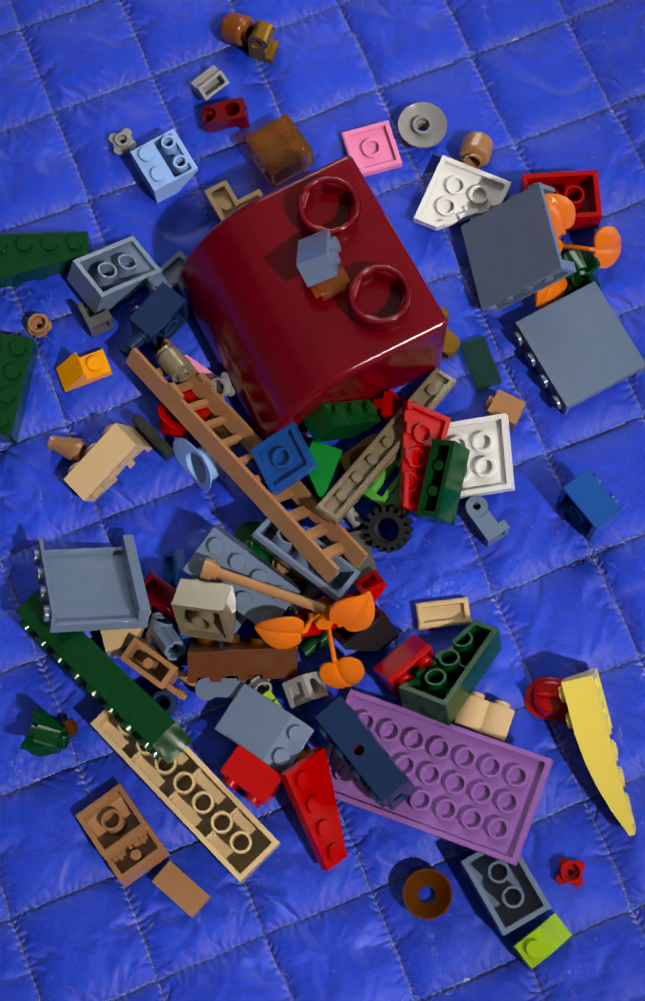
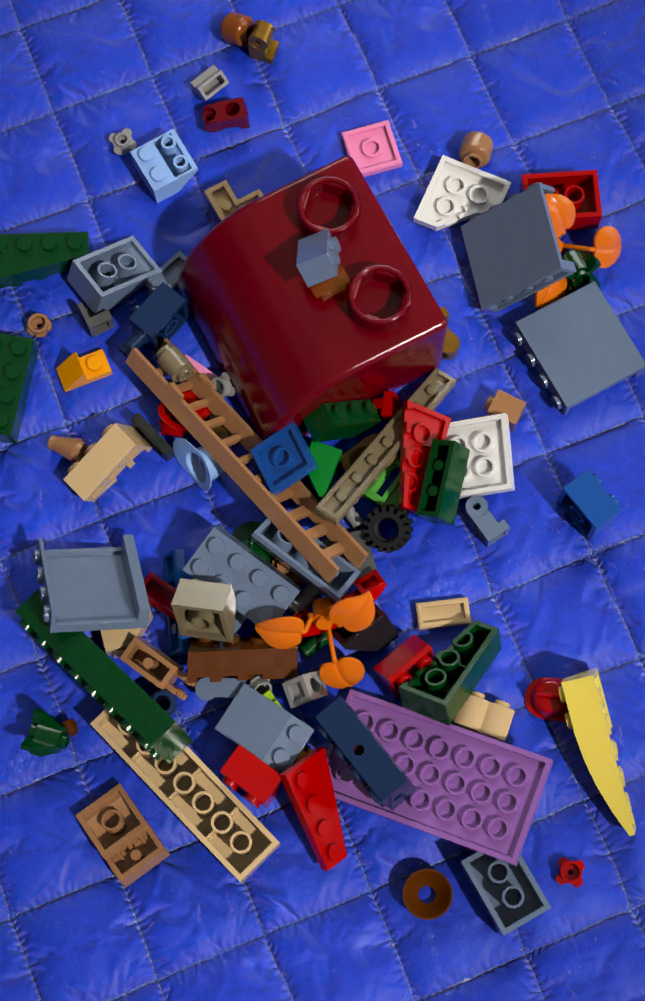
(161, 634): sand blue piece -> none
(181, 889): medium nougat tile -> none
(212, 571): medium nougat piece -> none
(279, 150): clear orange brick -> none
(422, 115): light grey dish -> none
(480, 363): tile -> none
(541, 941): lime slope -> none

